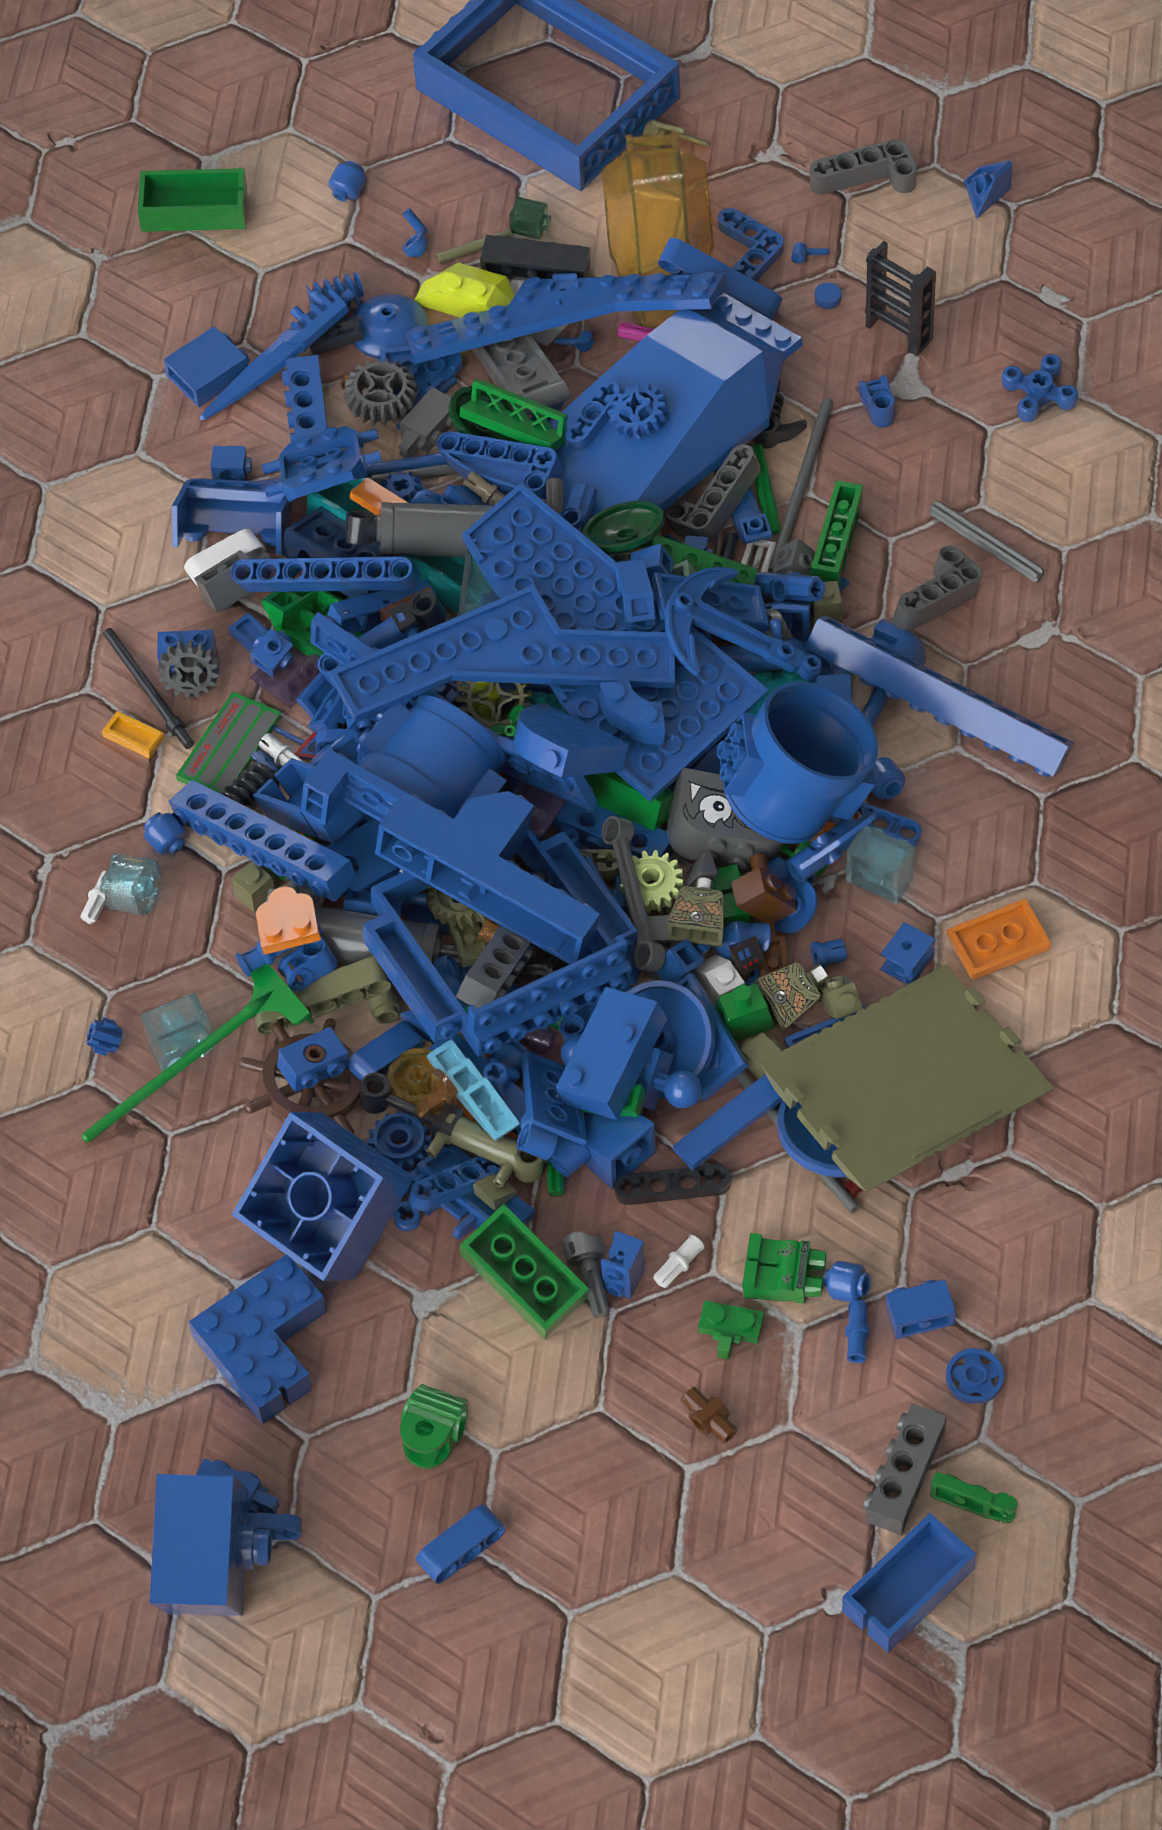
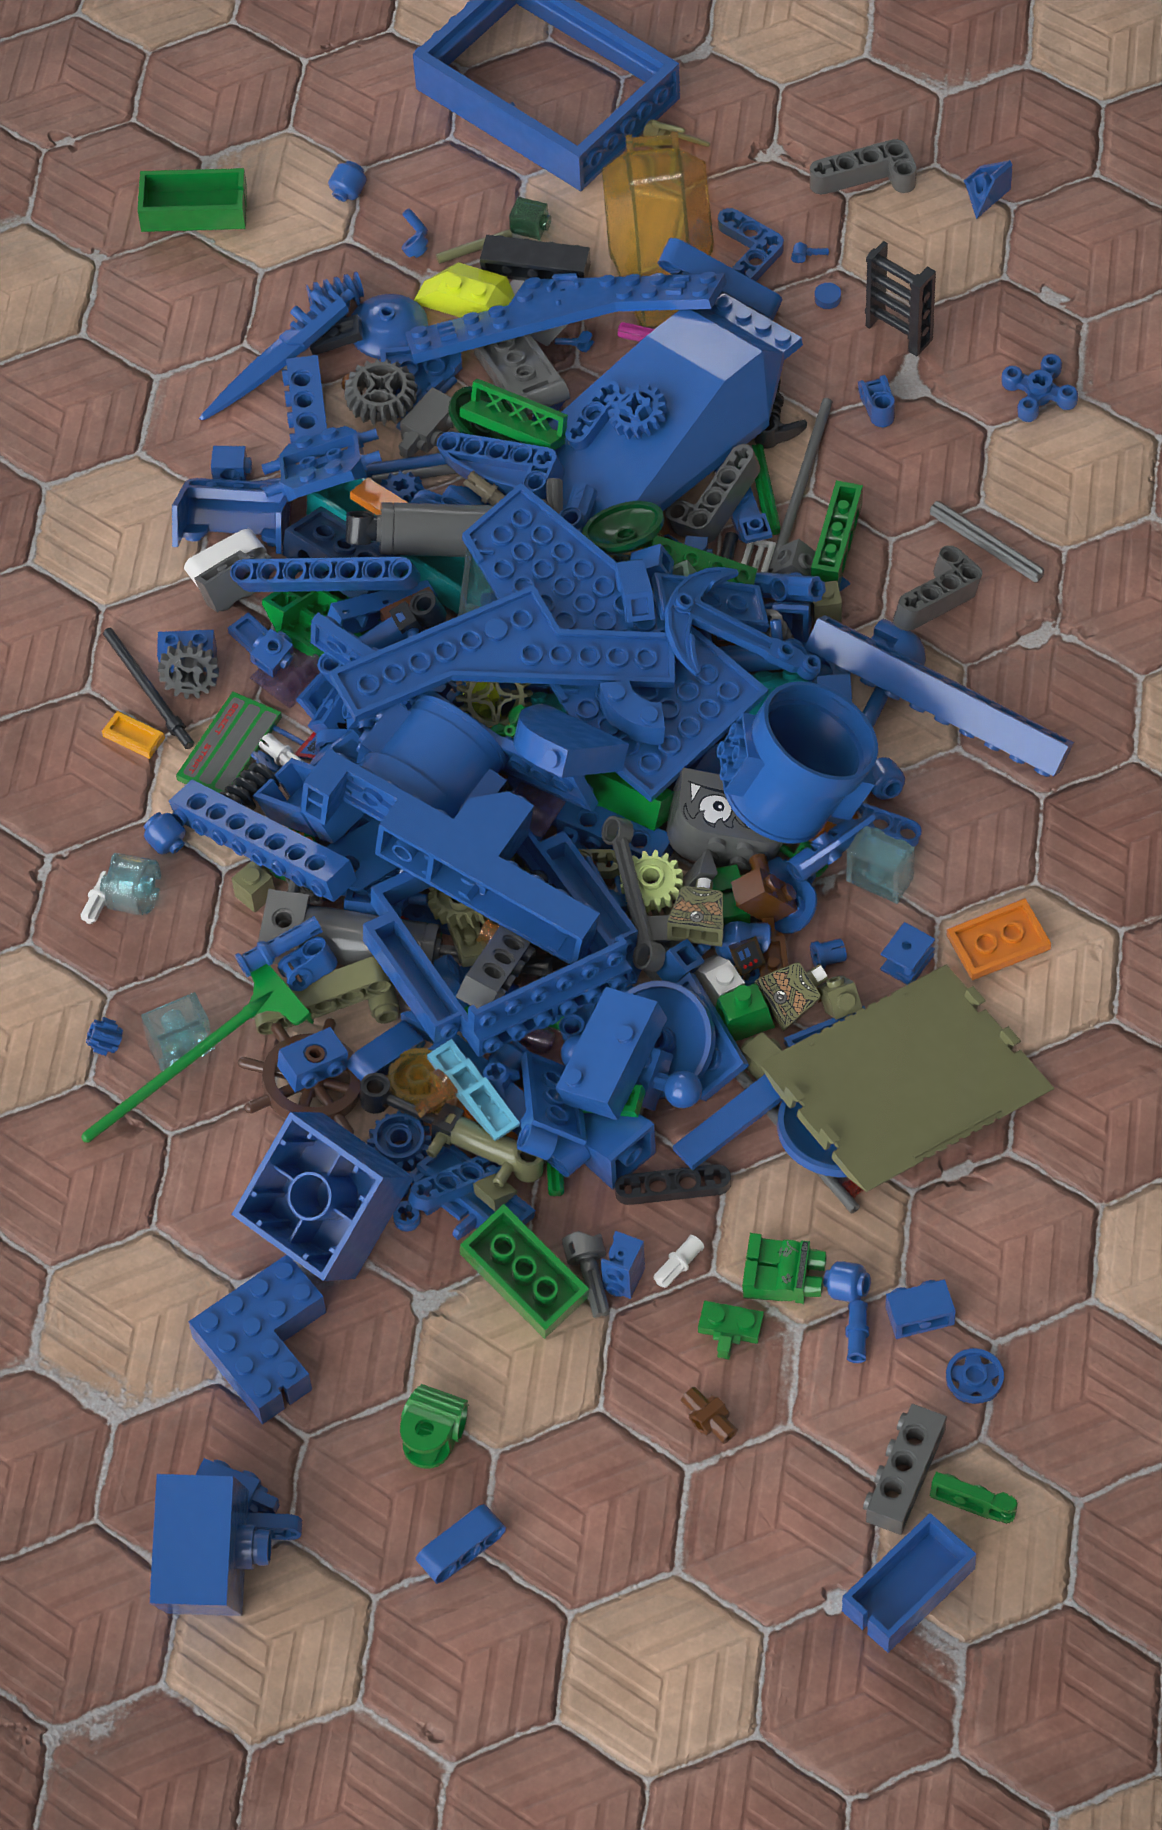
(205, 366): blue brick -> none
(286, 921): orange plate -> none

